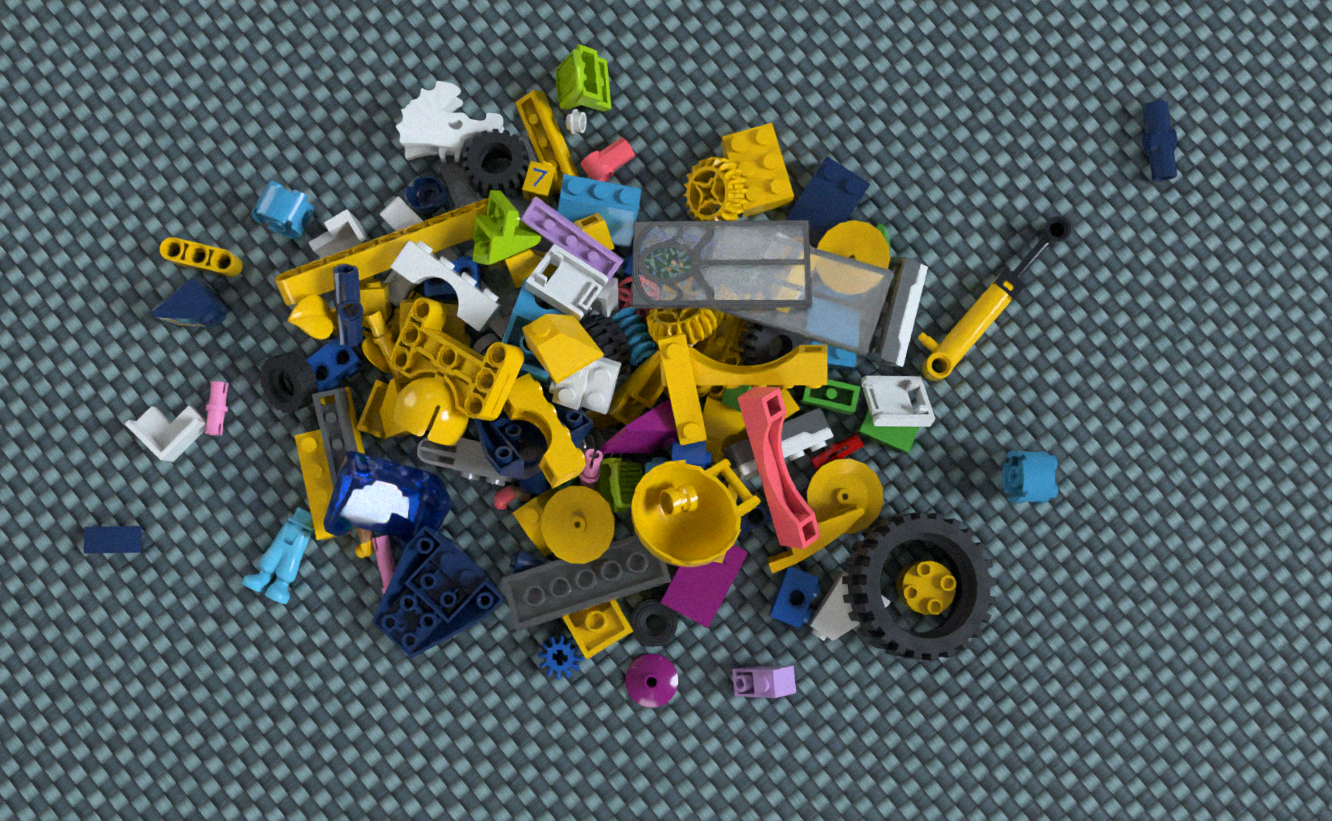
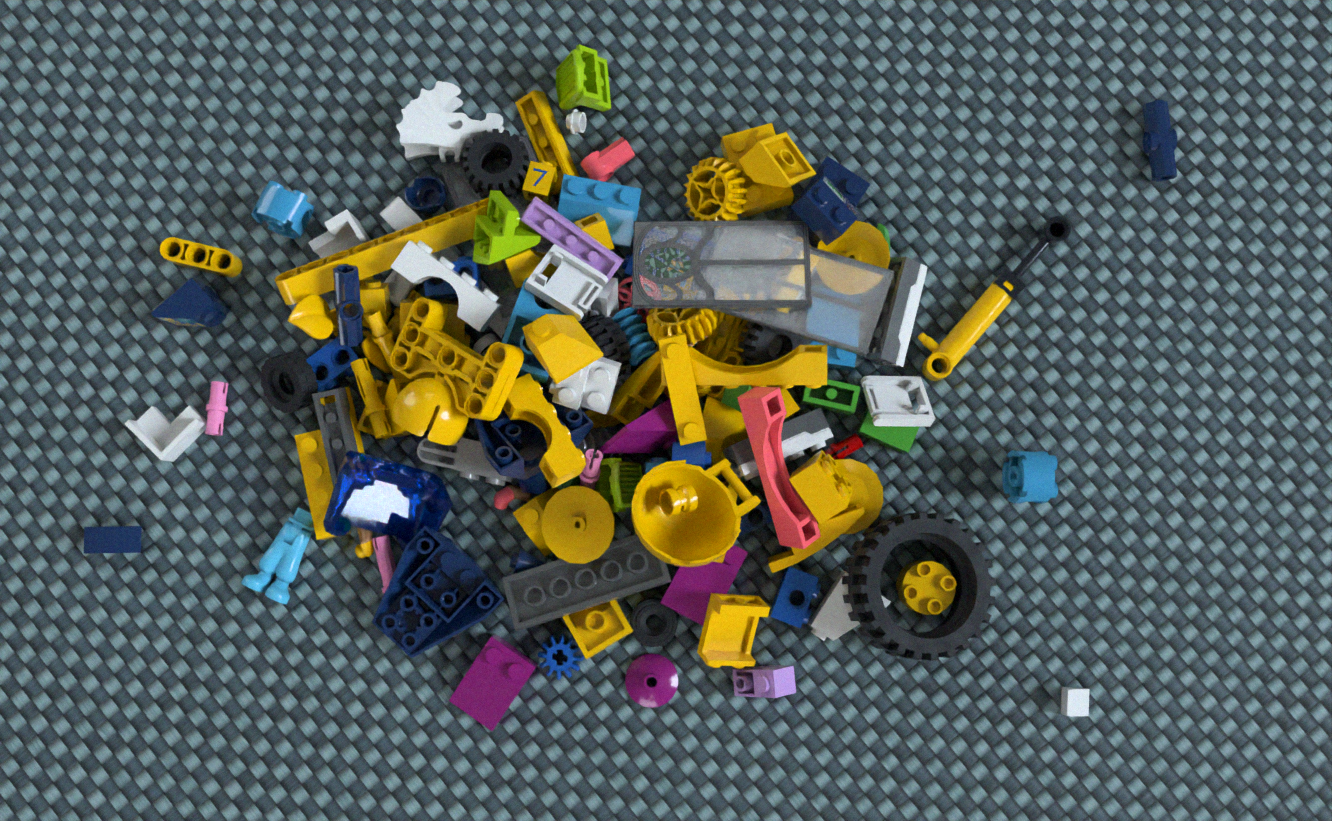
(371, 398): none -> yellow pin
(493, 682): none -> magenta slope
(730, 629): none -> yellow panel
(776, 162): none -> yellow slope
(822, 486): none -> yellow slope
(825, 210): none -> dark blue slope
(1074, 701): none -> white slope

